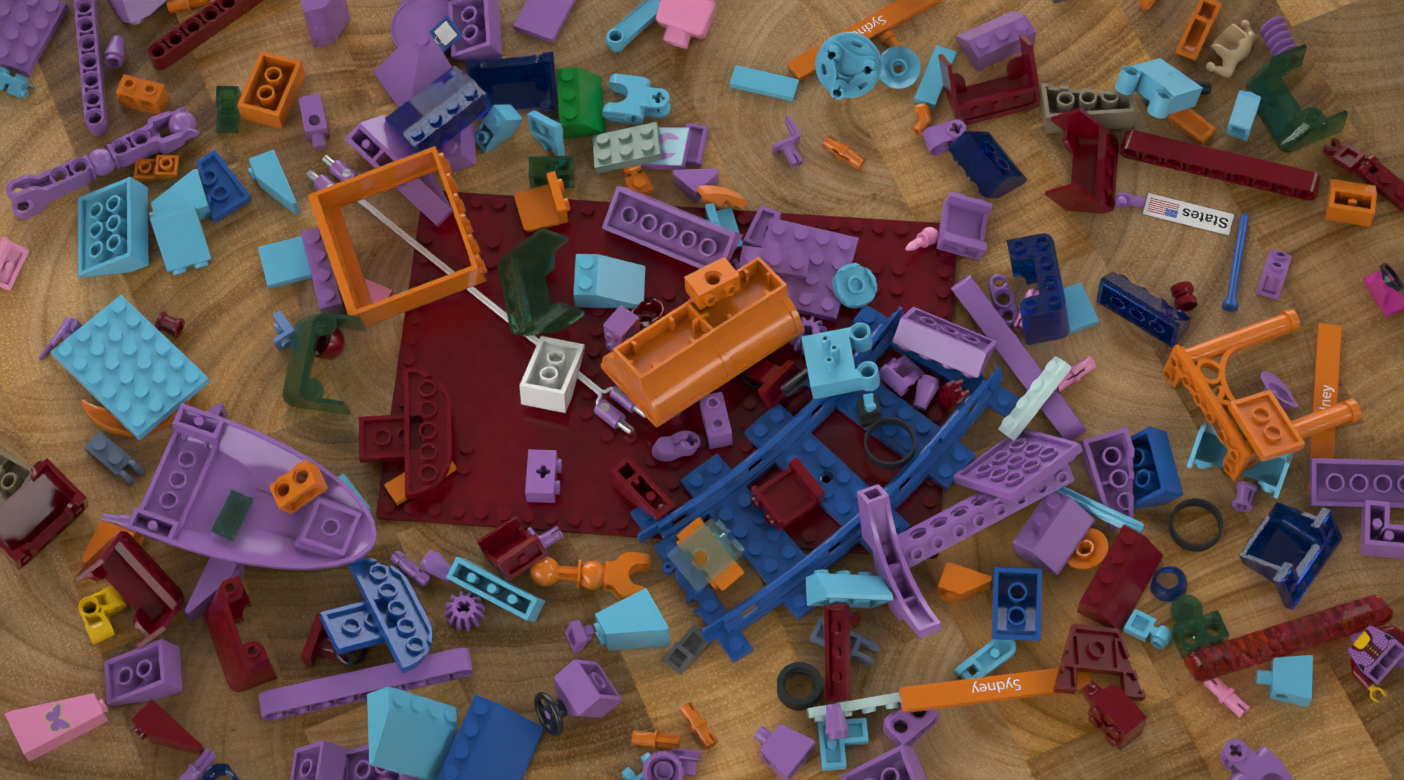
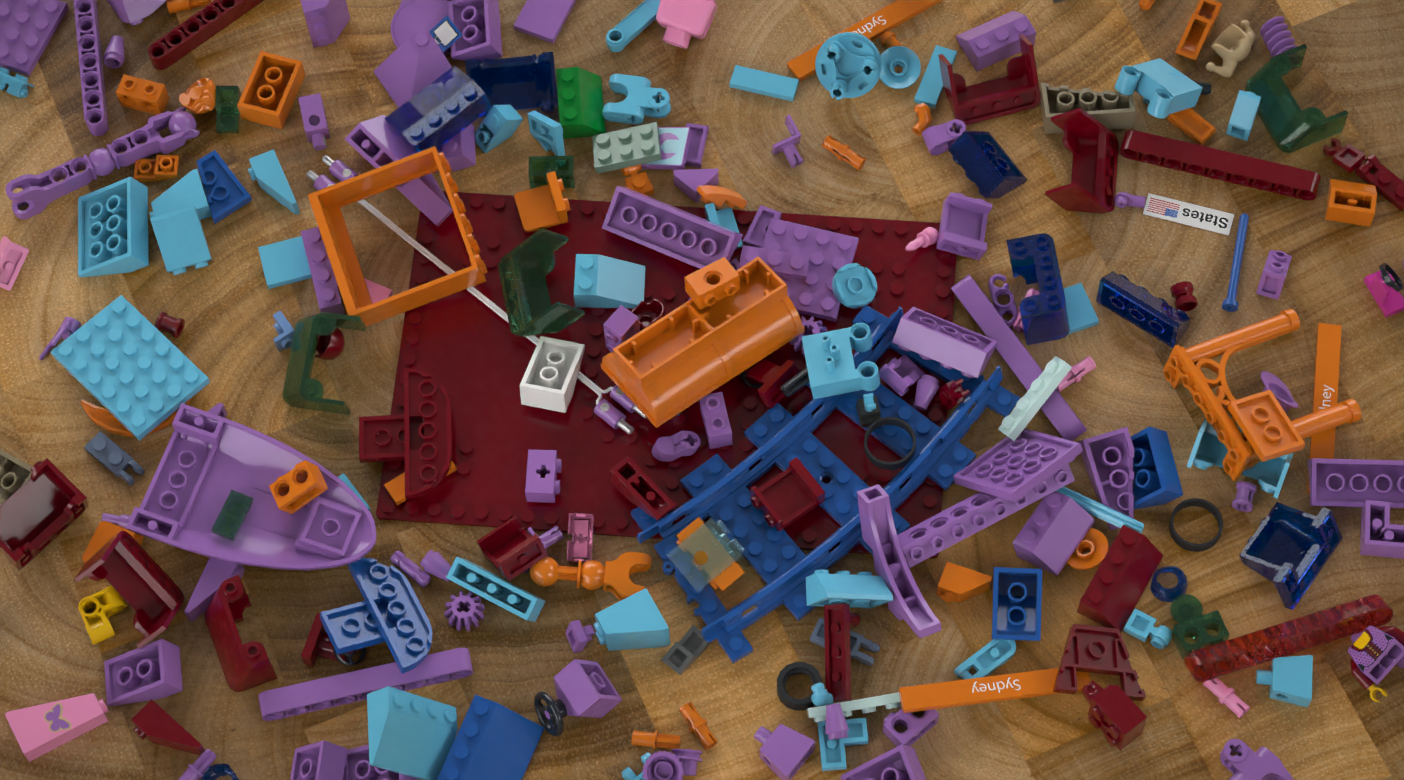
(199, 96): none -> orange hair
(582, 539): none -> bright pink piece
(821, 696): none -> medium azure arm

